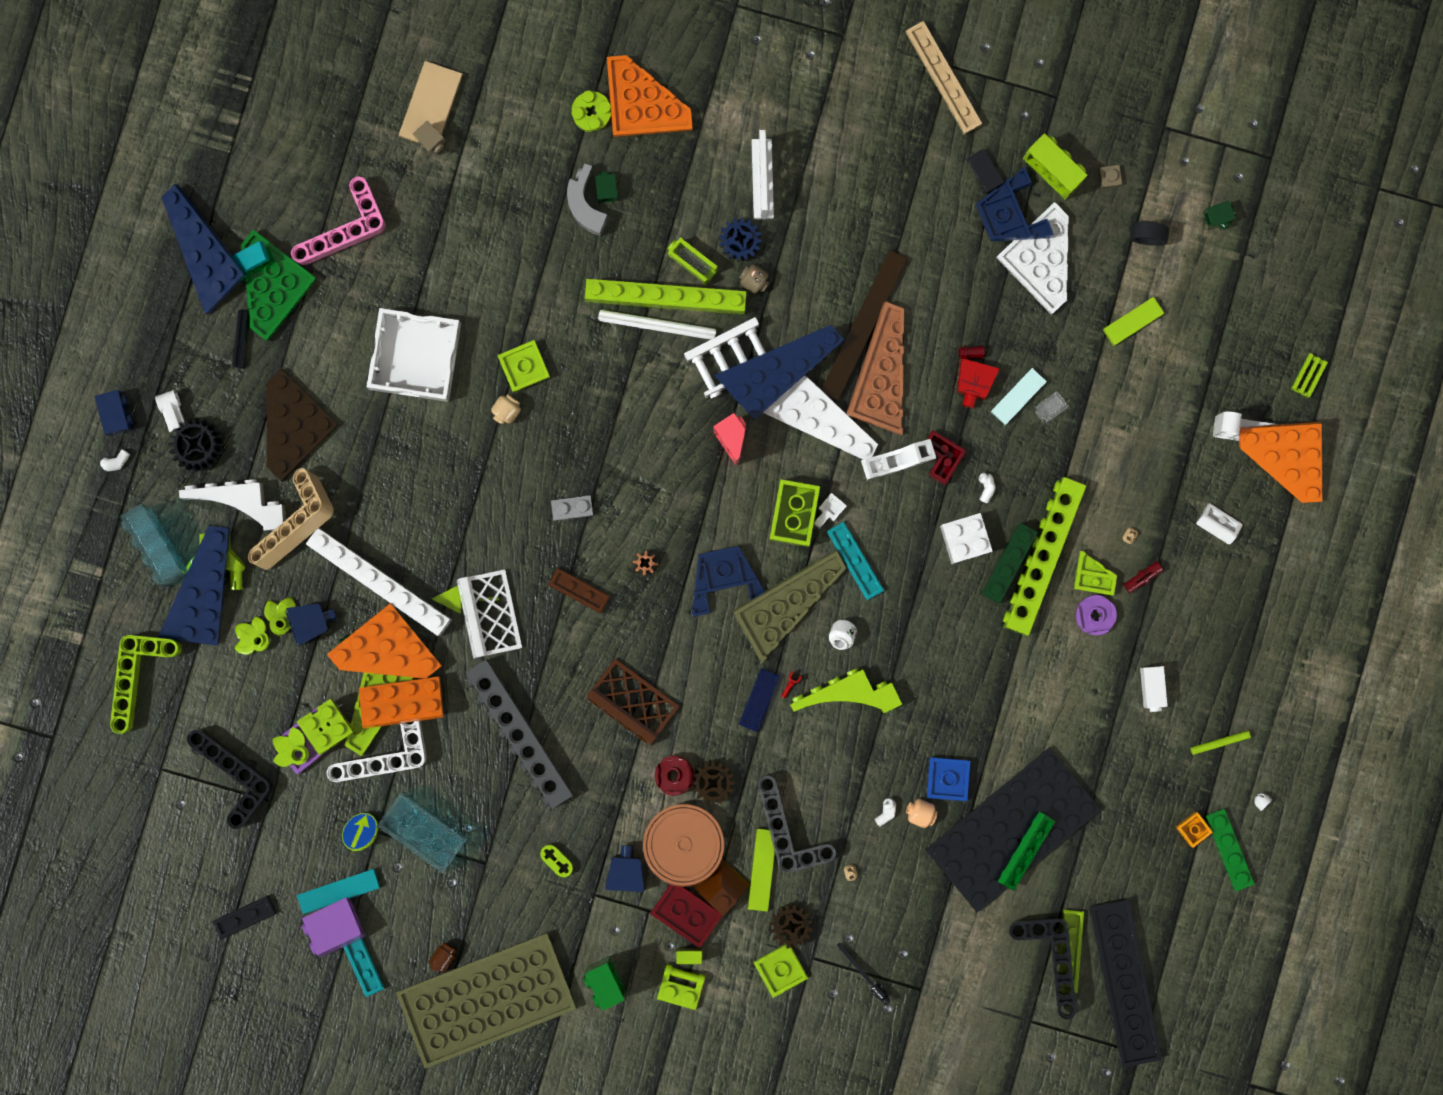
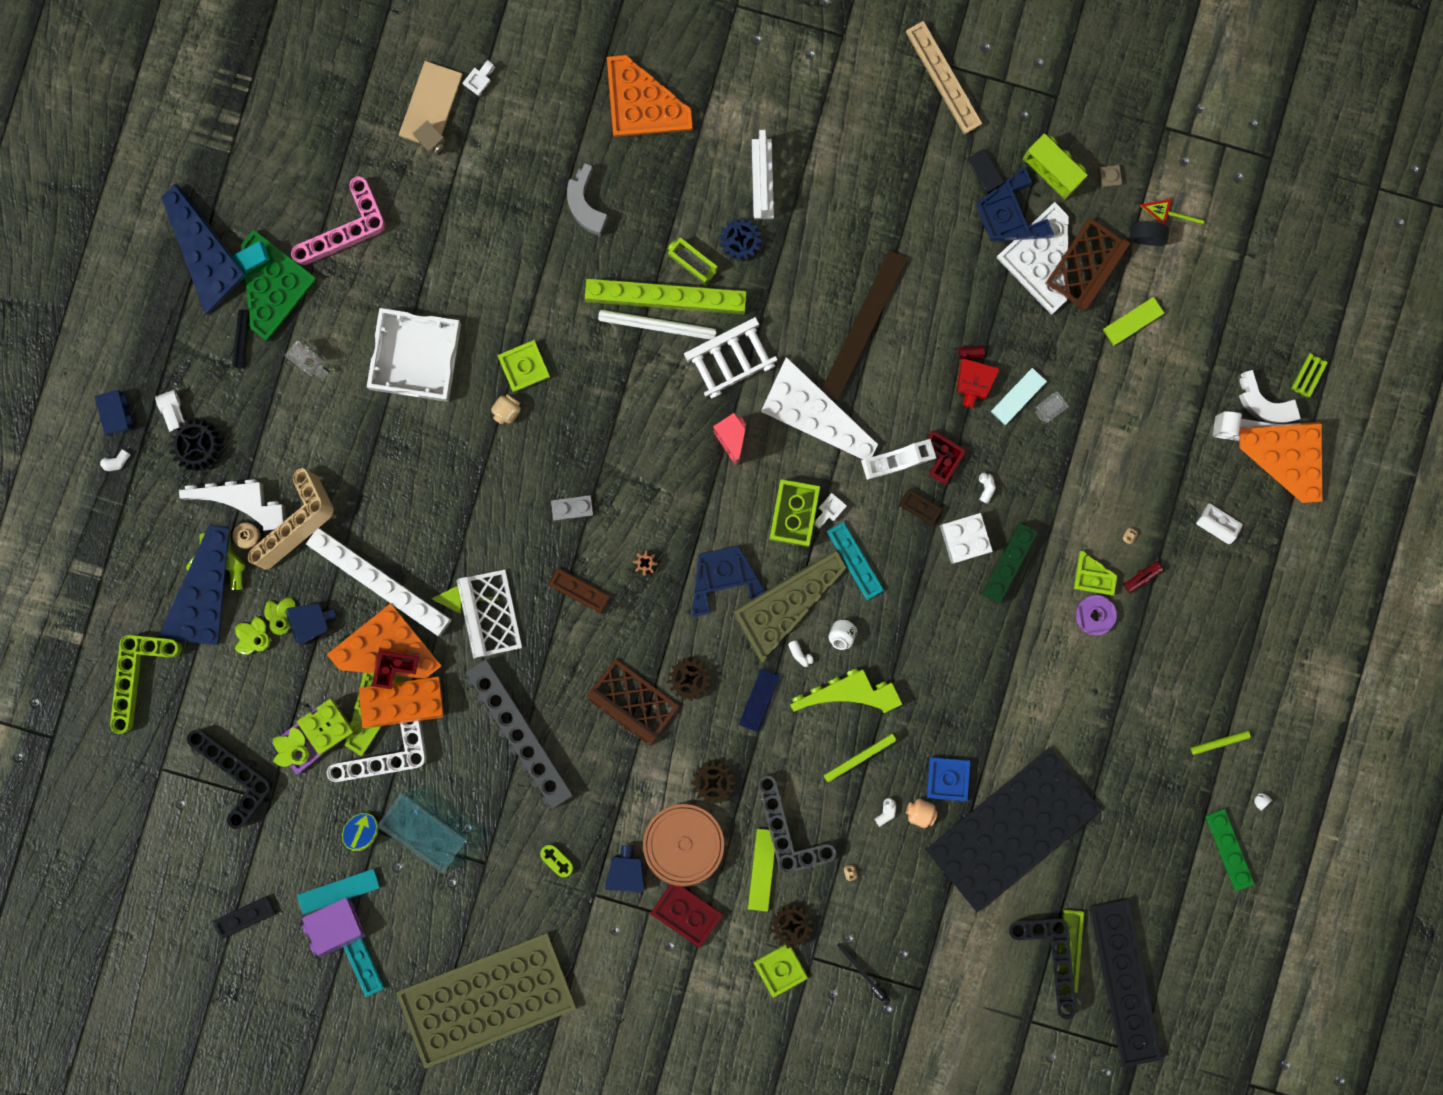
(154, 545): clear light blue brick -> none
(252, 539): none -> tan head
(293, 425): dark brown plate -> none
(299, 354): none -> clear torso
(393, 661): none -> dark red brick
(442, 958): reddish brown brick -> none
(478, 80): none -> white plate
(593, 122): lime plate -> none
(605, 984): green brick -> none
(606, 187): dark green brick -> none
(679, 993): lime plate -> none
(684, 779): dark red tile -> none
(689, 956): lime piece -> none
(695, 691): none -> dark brown gear
(723, 888): reddish brown slope -> none
(754, 278): dark tan head -> none
(770, 375): dark blue wing -> none
(790, 684): red hand -> none
(798, 654): none -> white arm
(858, 758): none -> lime tile
(880, 382): nougat wing -> none
(920, 507): none -> dark brown plate
(1026, 851): green plate -> none
(1075, 492): lime brick -> none
(1098, 277): none -> reddish brown fence
(1153, 688): white brick -> none
(1160, 211): none -> piece
(1194, 829): light orange piece -> none
(1220, 215): dark green brick -> none
(1261, 408): none -> white arch

